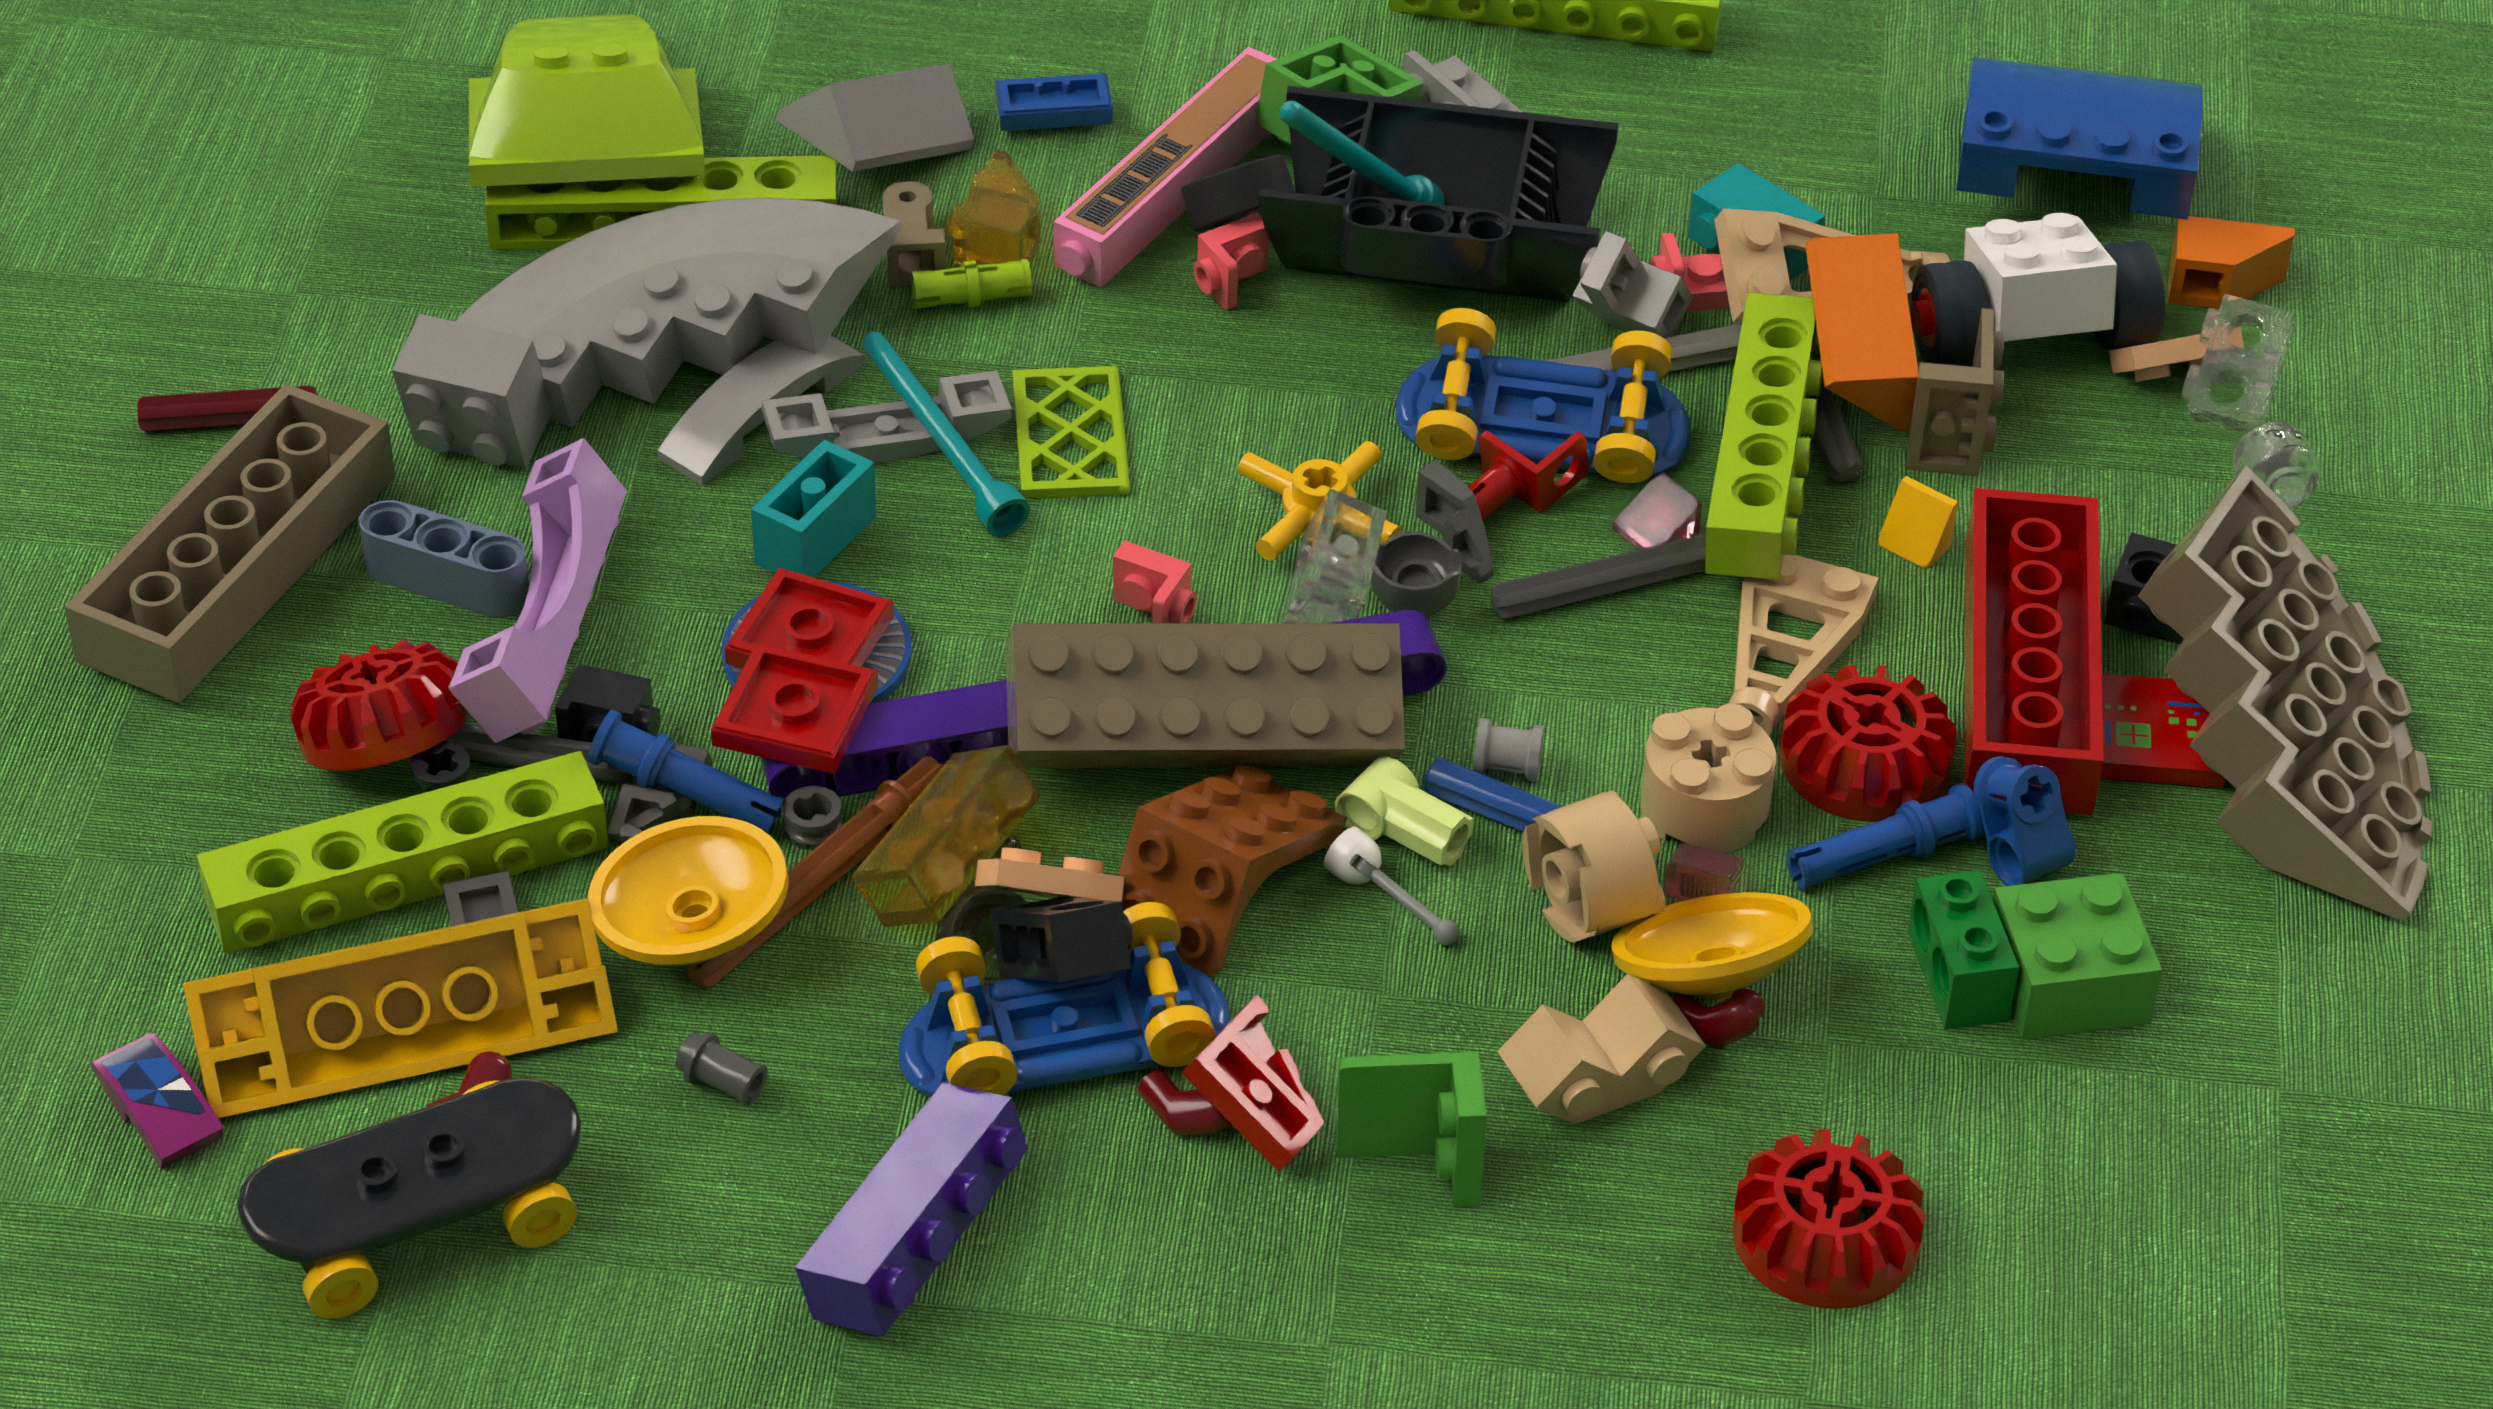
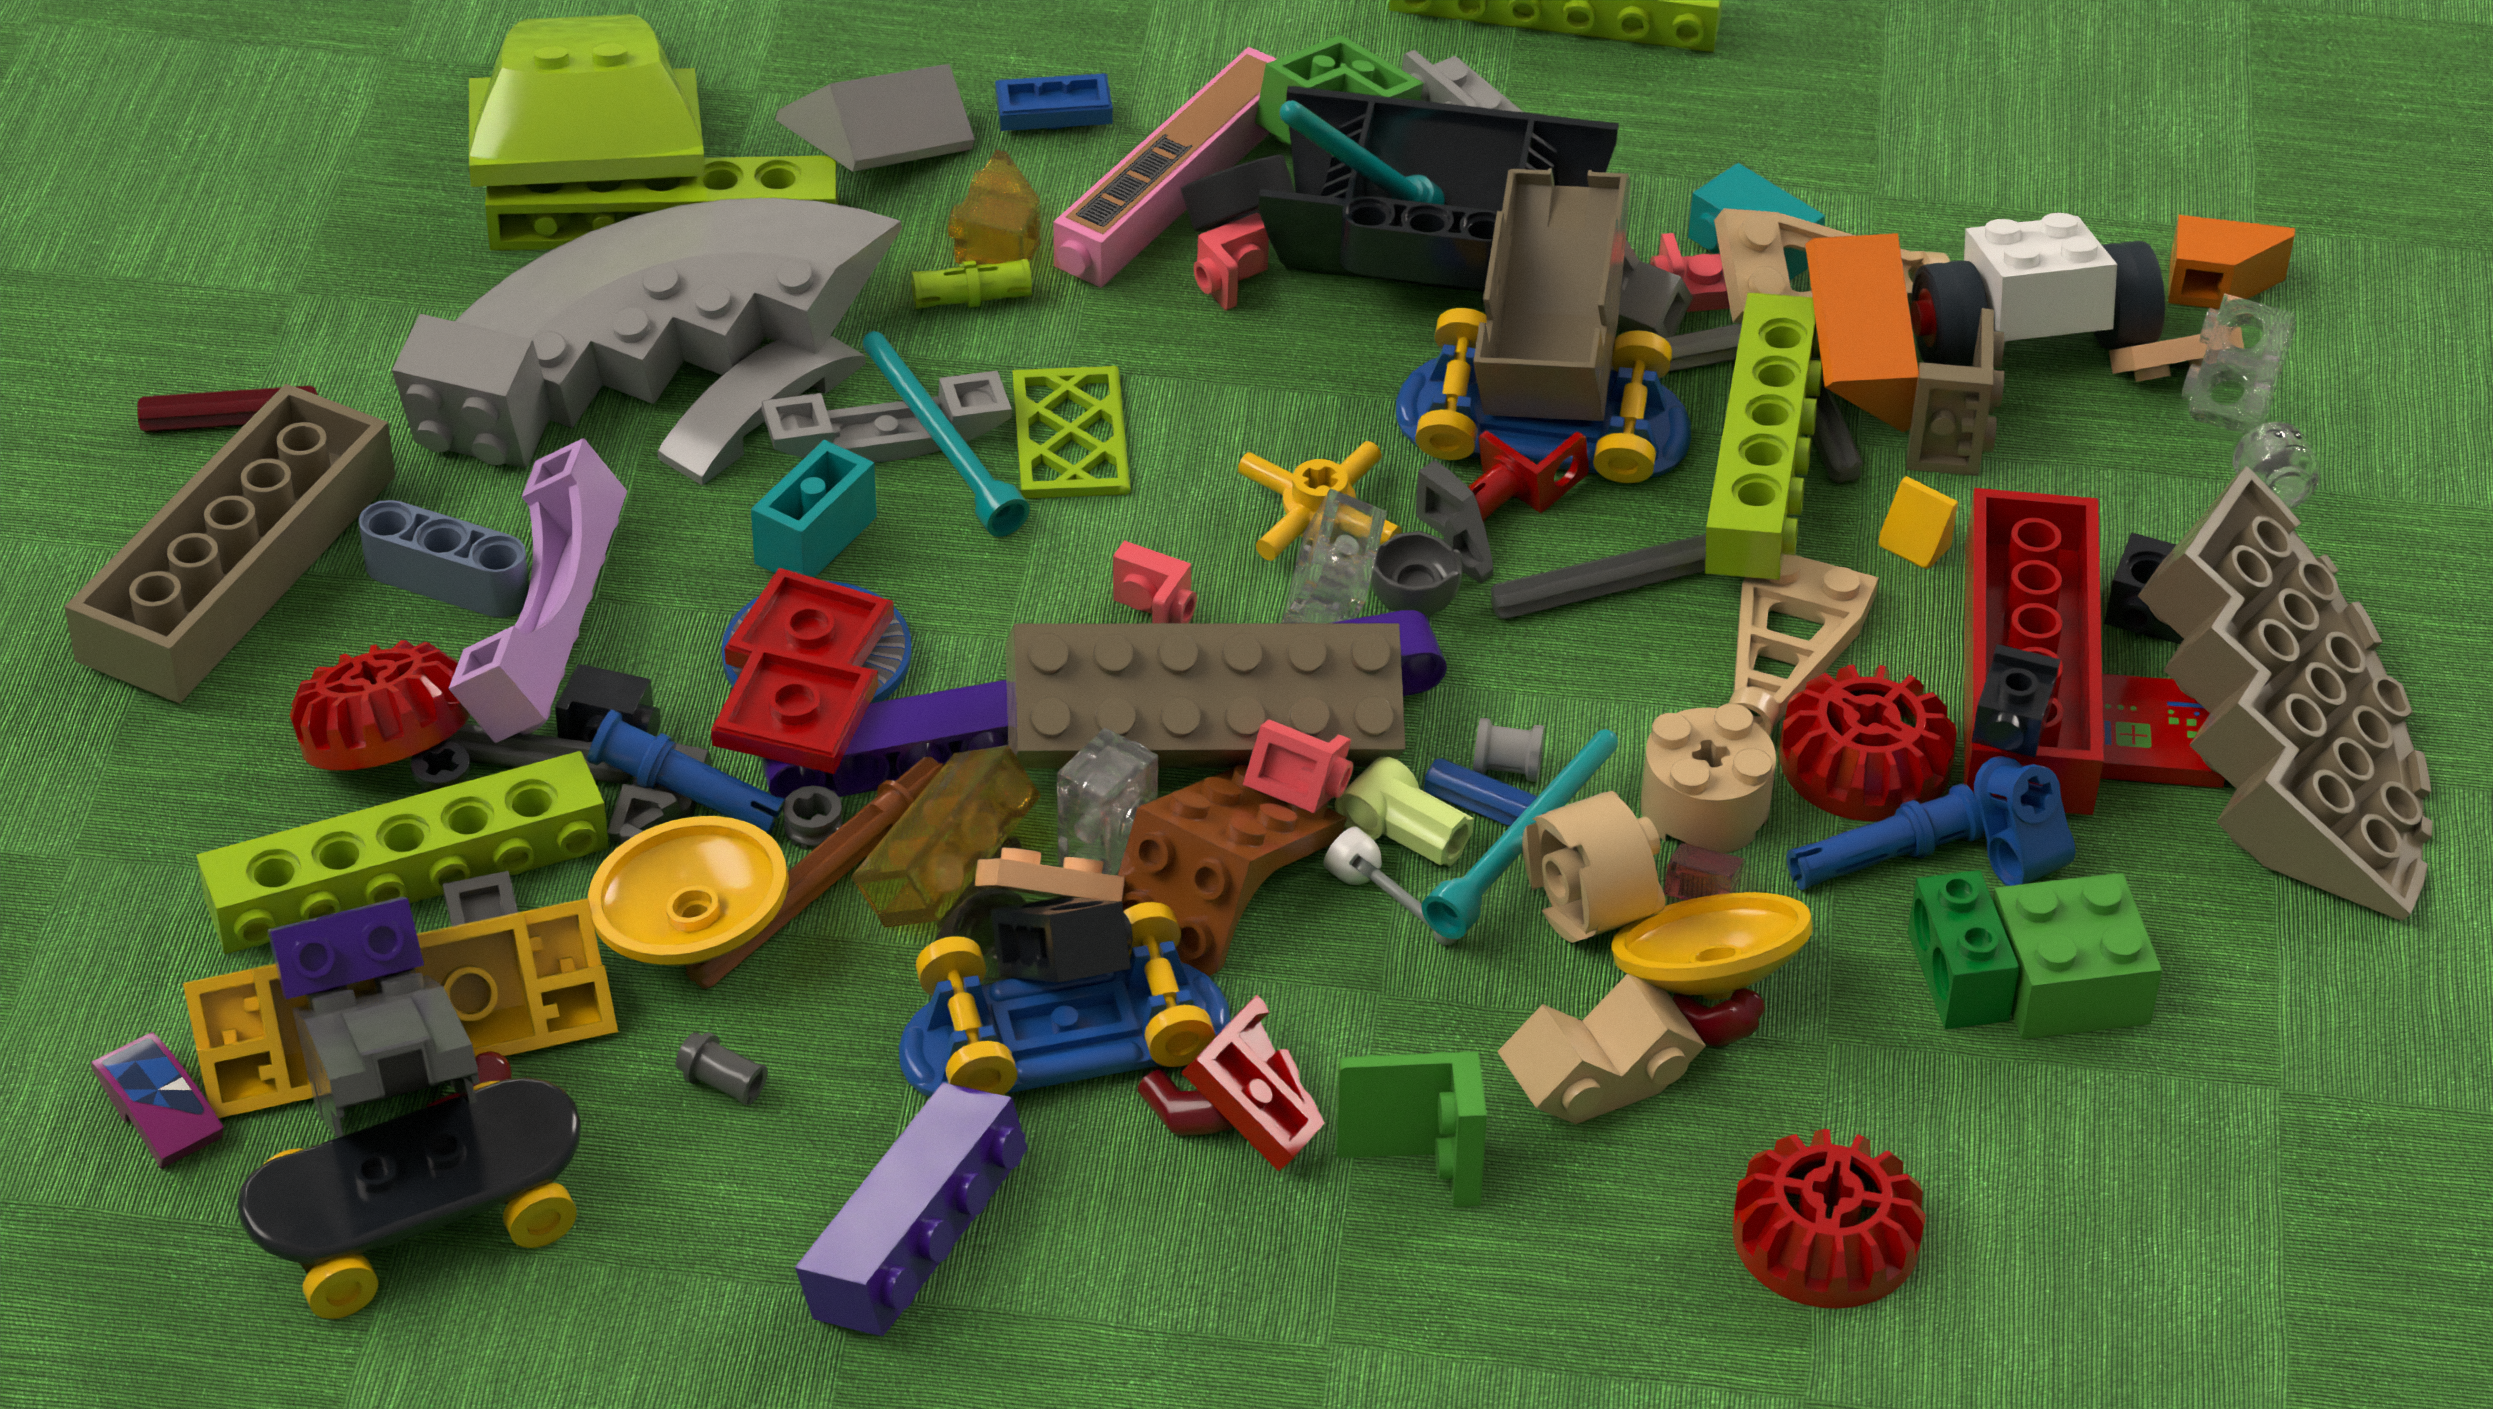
(345, 947): none -> dark purple brick
(382, 1043): none -> dark grey piece
(918, 243): dark tan leg -> none
(1101, 797): none -> clear brick
(1298, 766): none -> coral bracket
(1456, 903): none -> teal piece
(1553, 297): none -> dark tan piece
(1659, 514): slope -> none
(2016, 700): none -> black brick
(2081, 125): blue slope -> none

